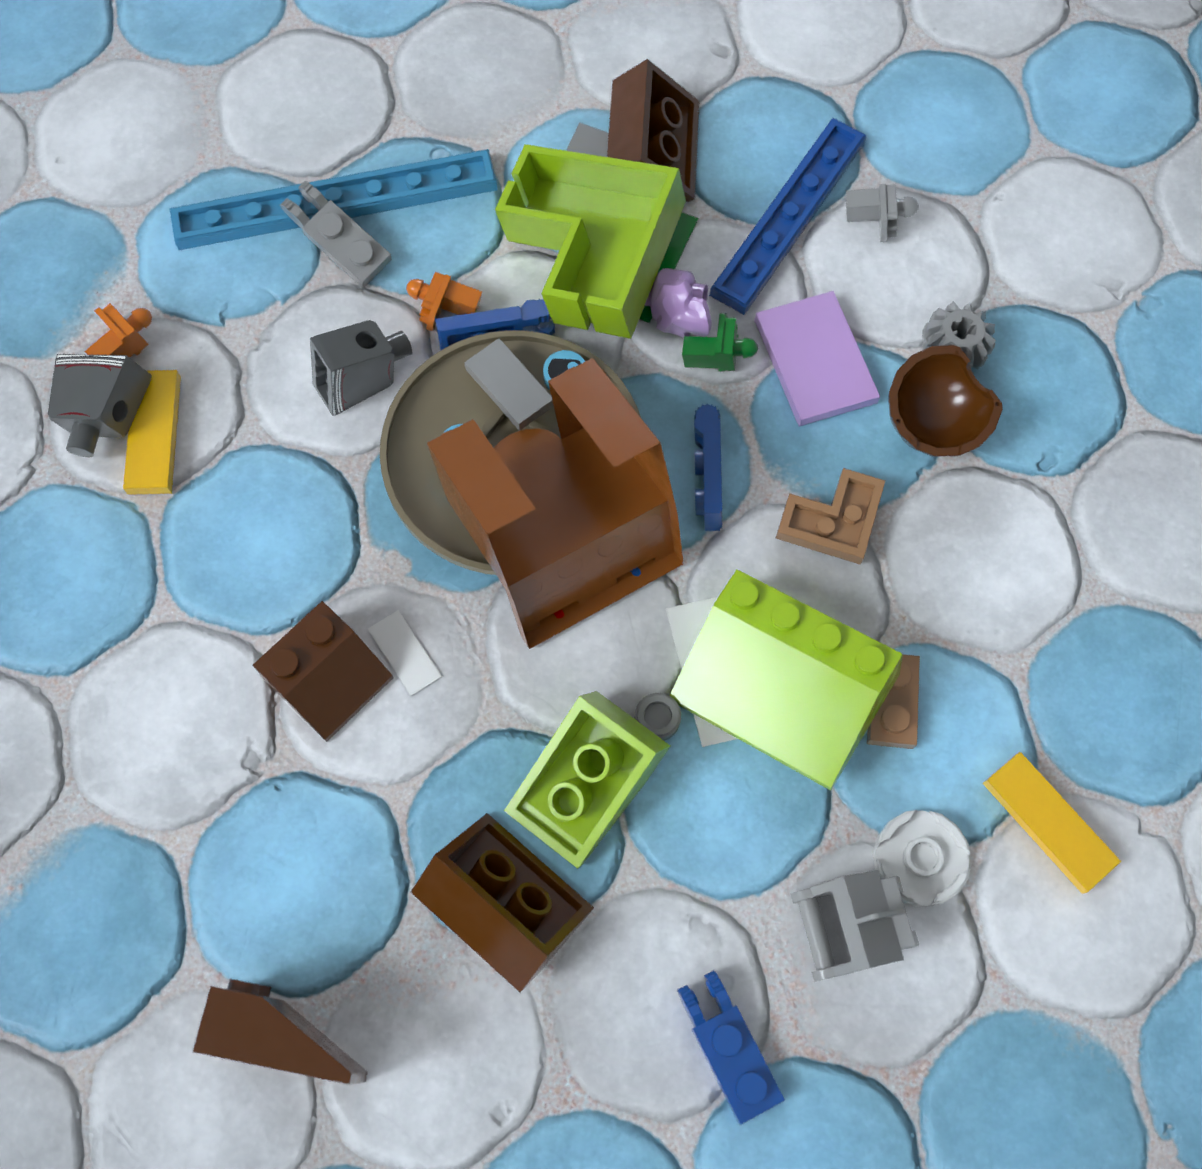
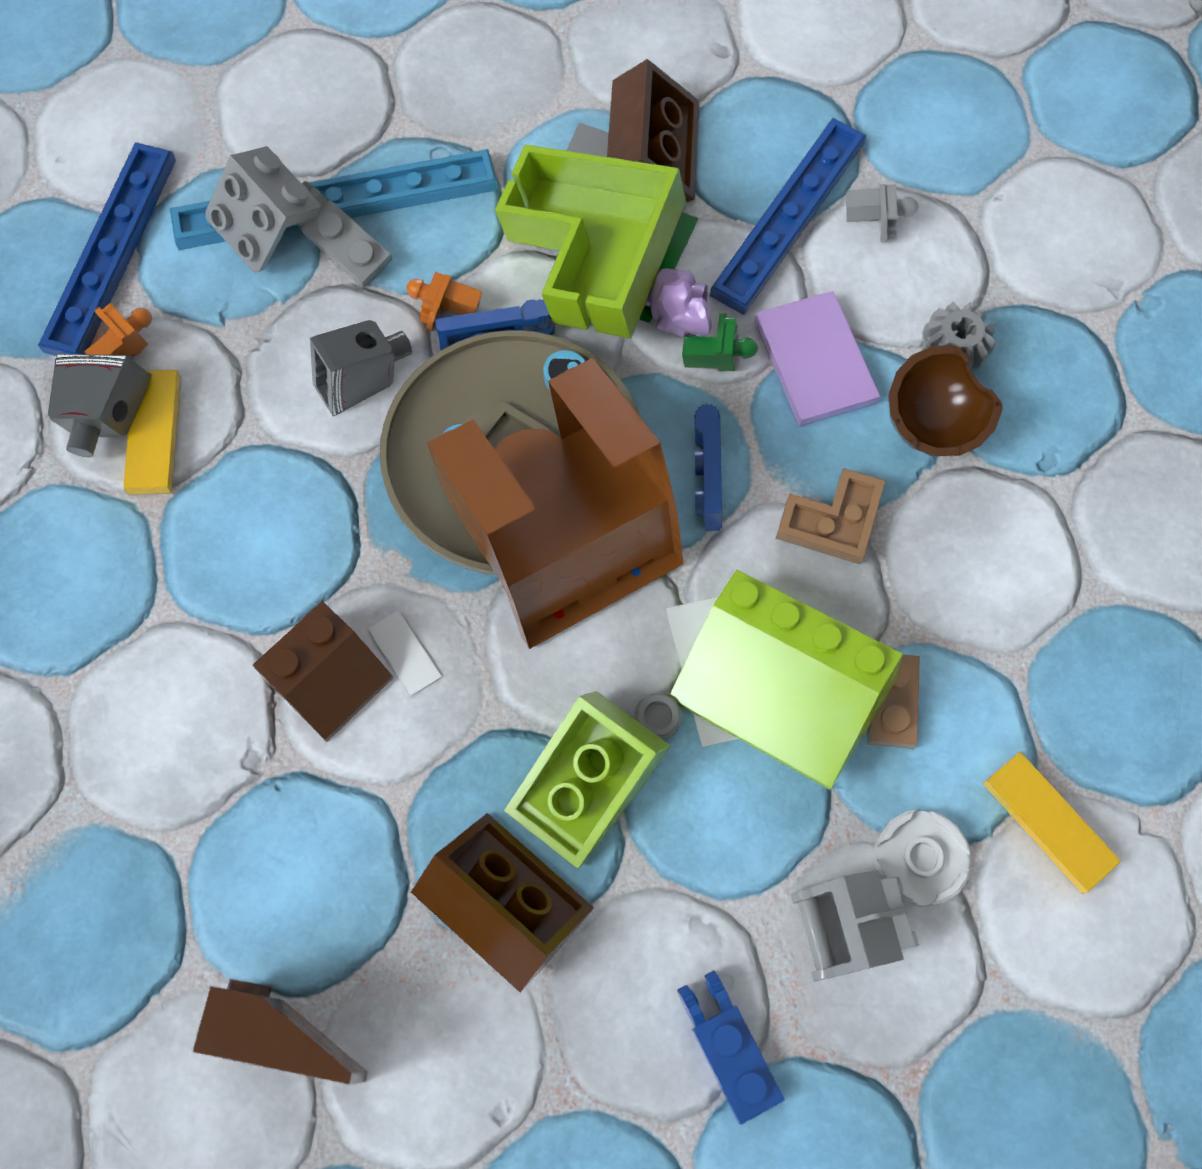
(108, 250): none -> blue tile
(257, 203): none -> light grey bracket
(509, 384): light grey tile -> none

